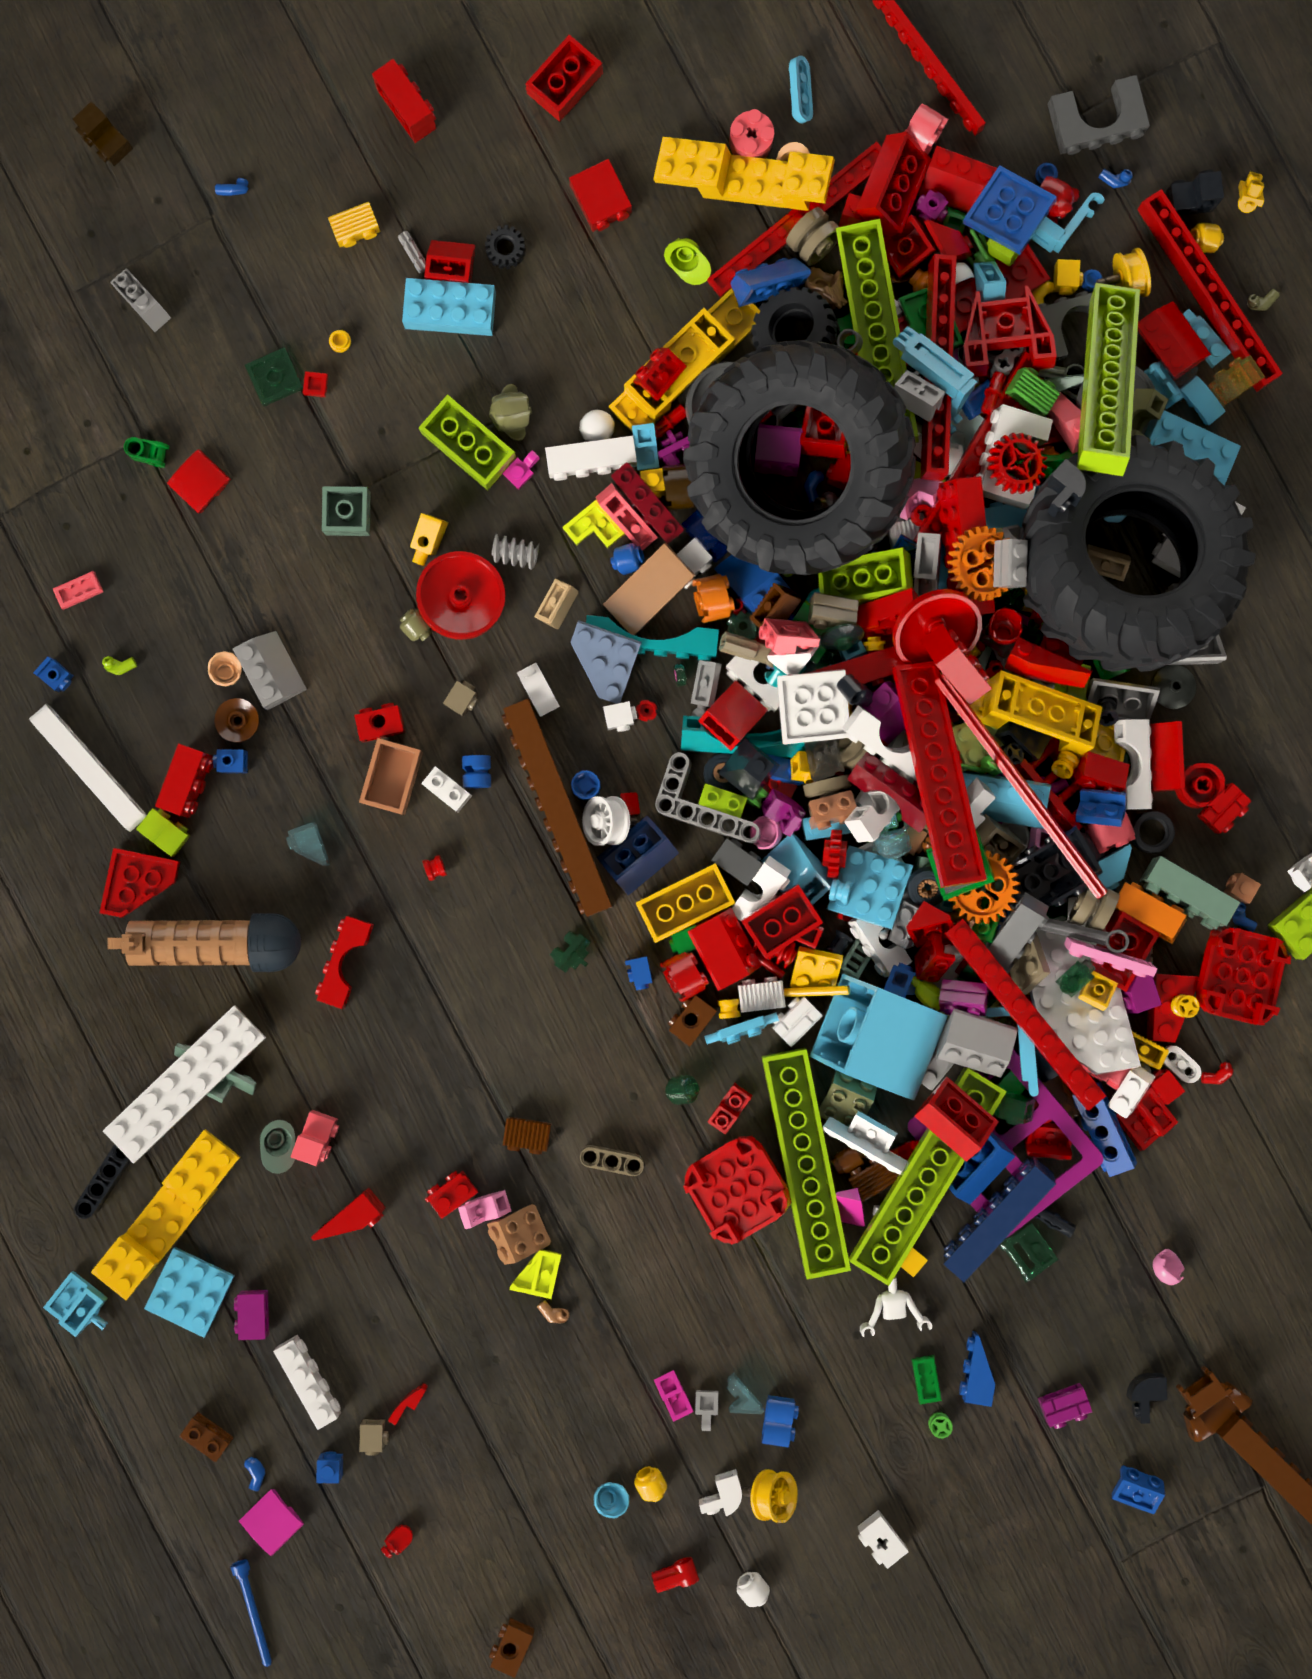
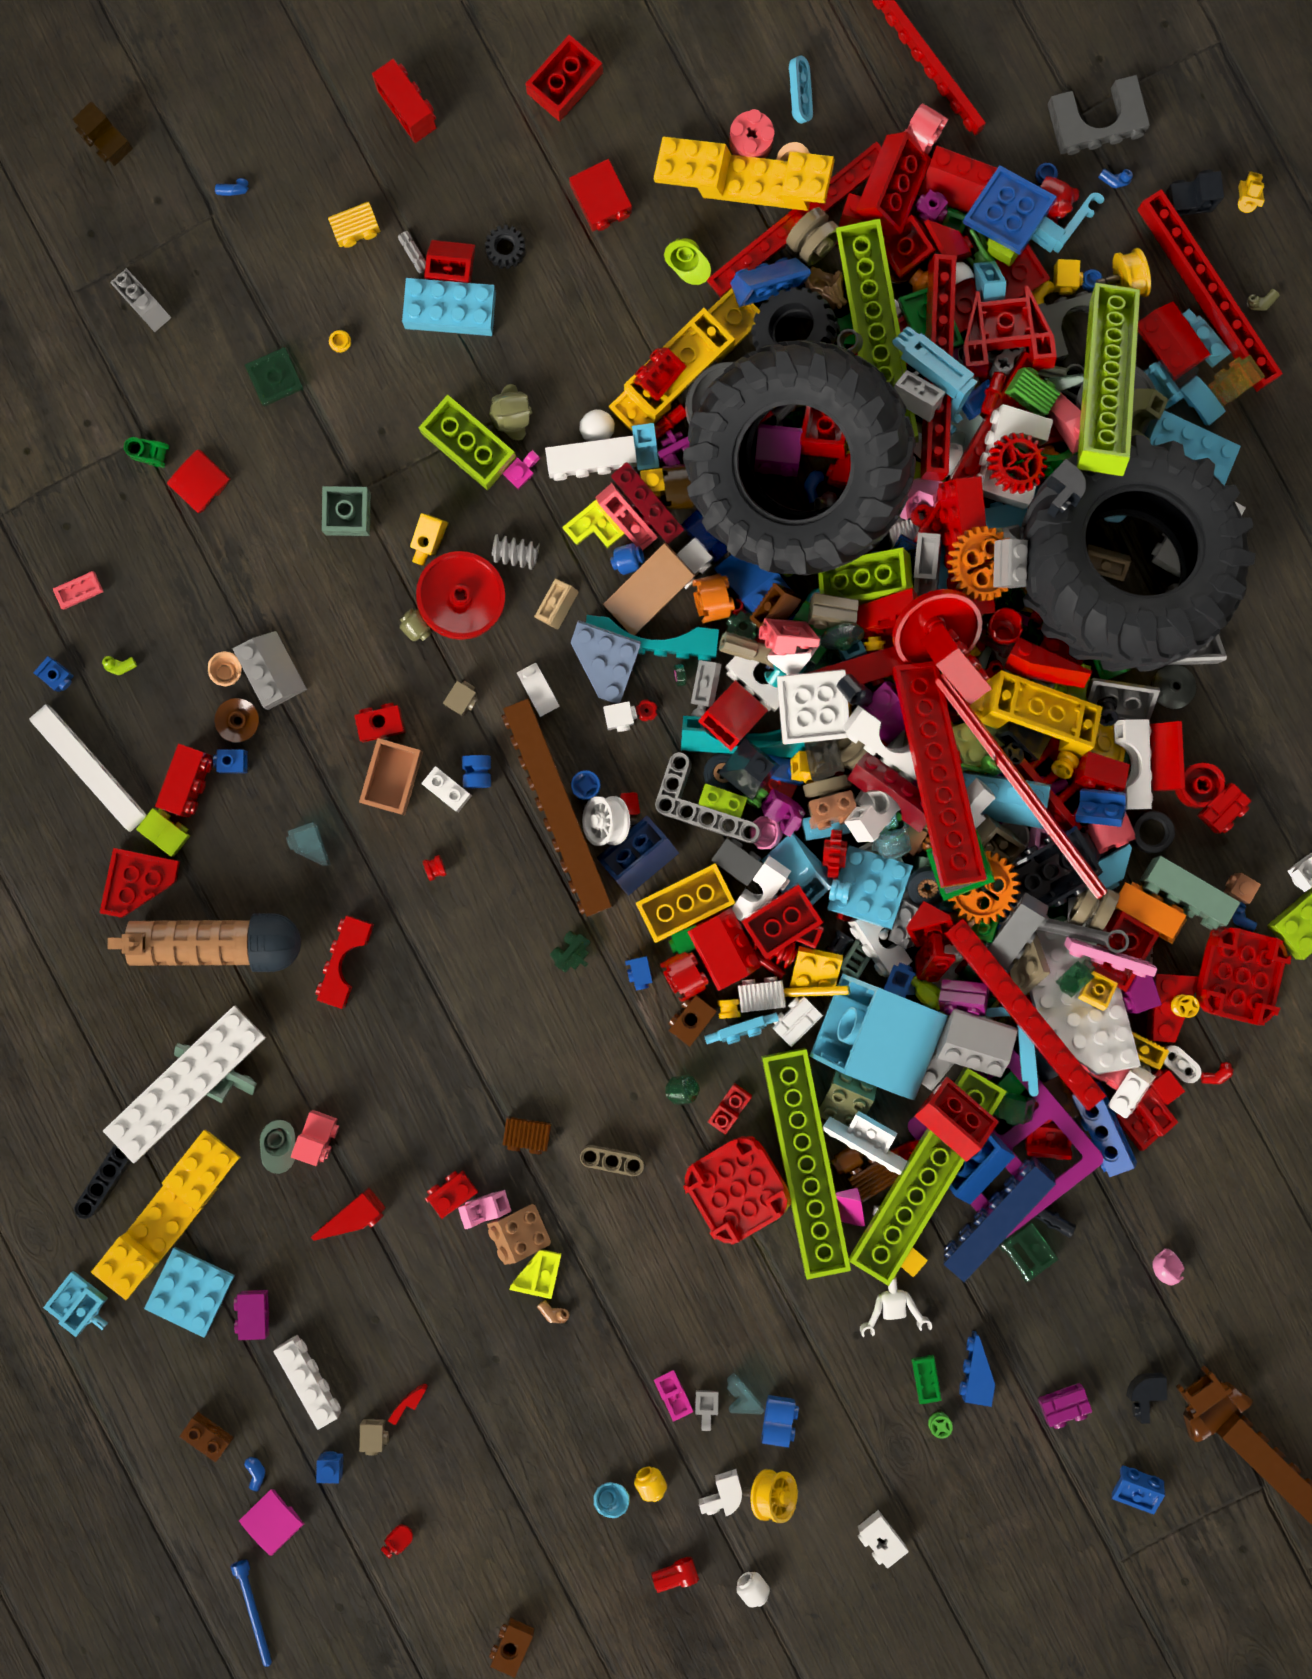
(315, 384): red plate -> none
(1208, 236): yellow head -> none

